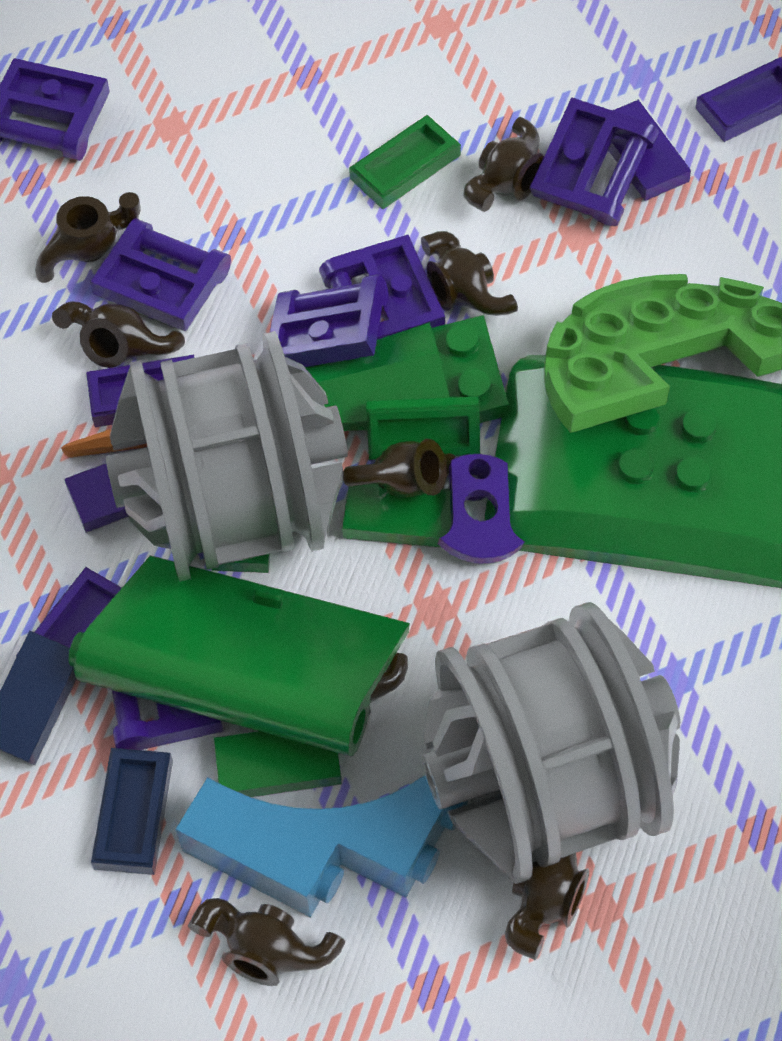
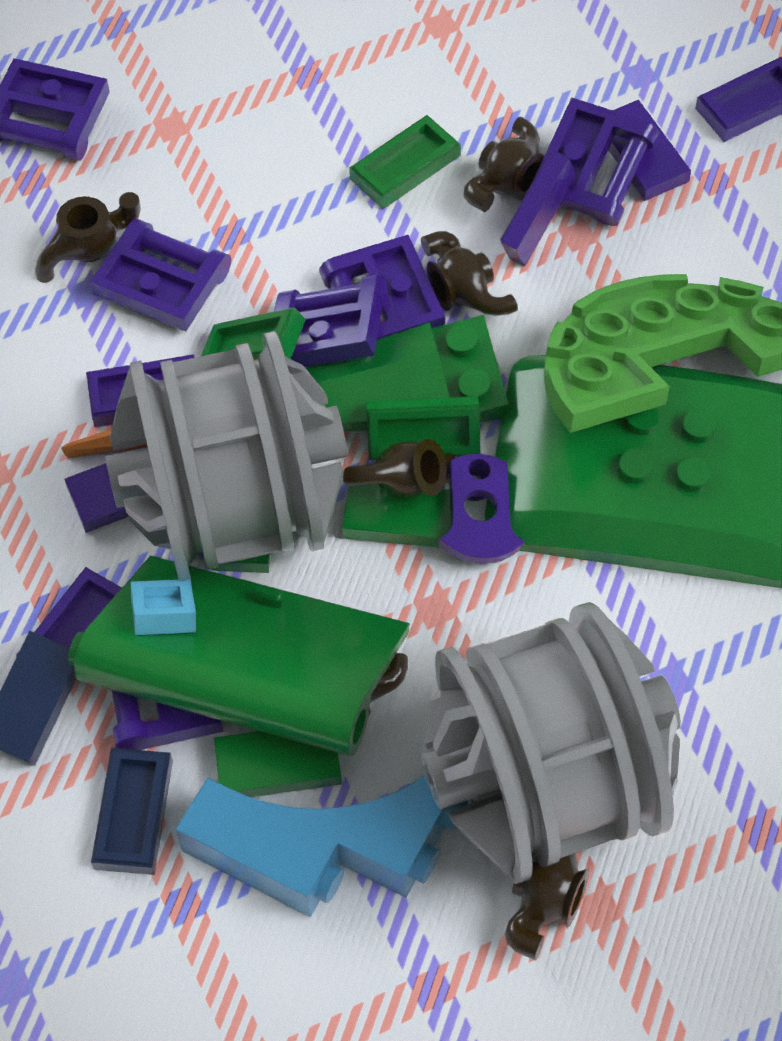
(114, 333): dark brown piece -> none
(163, 607): none -> medium azure tile
(249, 330): none -> green tile
(262, 941): dark brown piece -> none
(538, 207): none -> dark purple tile

